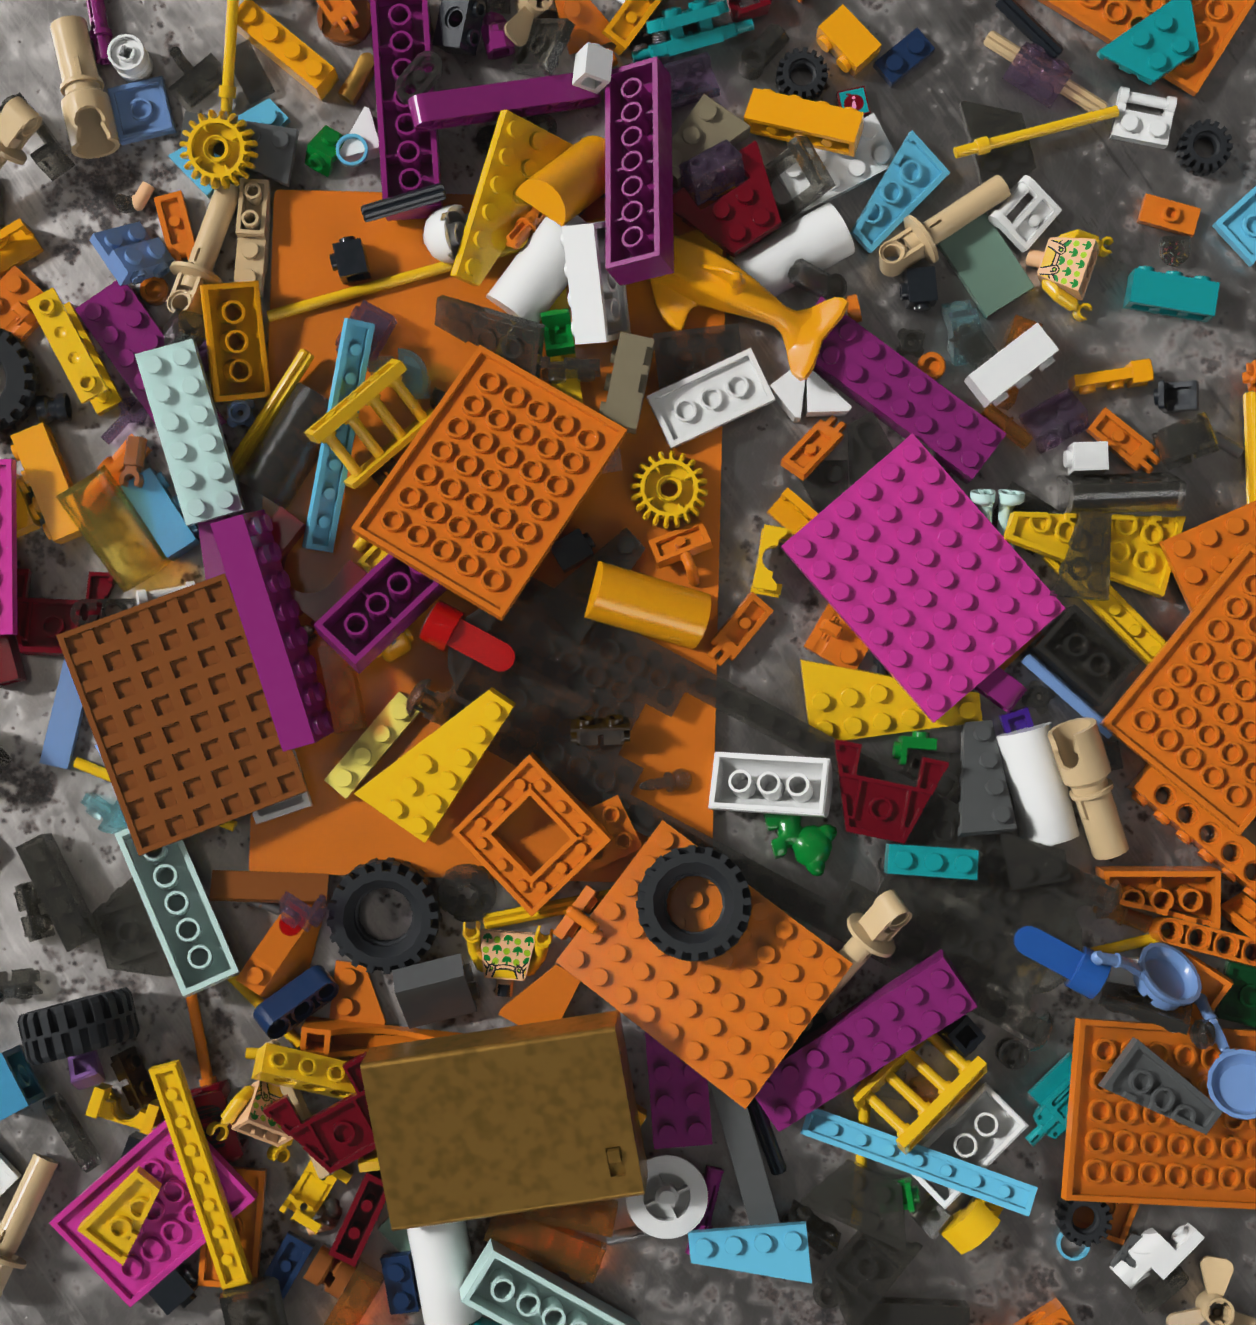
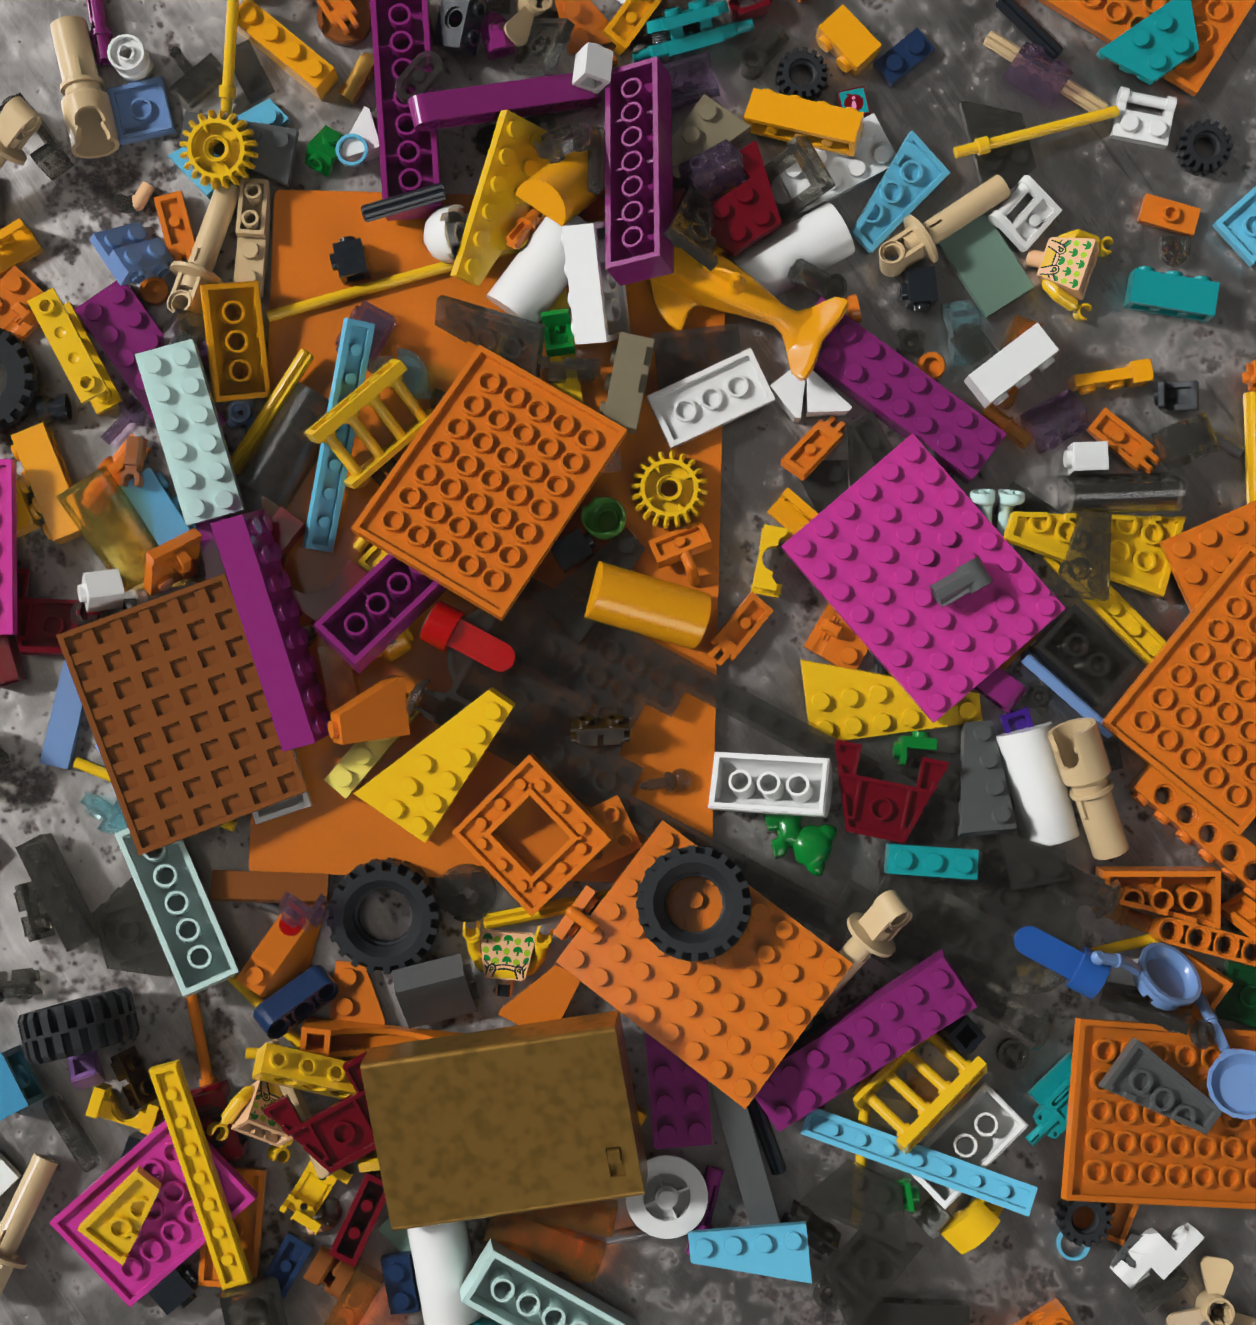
(101, 590): none -> white brick
(172, 562): none -> orange hinge
(372, 714): none -> orange slope
(562, 141): none -> clear smoke plate
(596, 161): none -> clear smoke axle
(603, 517): none -> bright green hair
(692, 227): none -> clear smoke wing
(965, 580): none -> dark grey piece

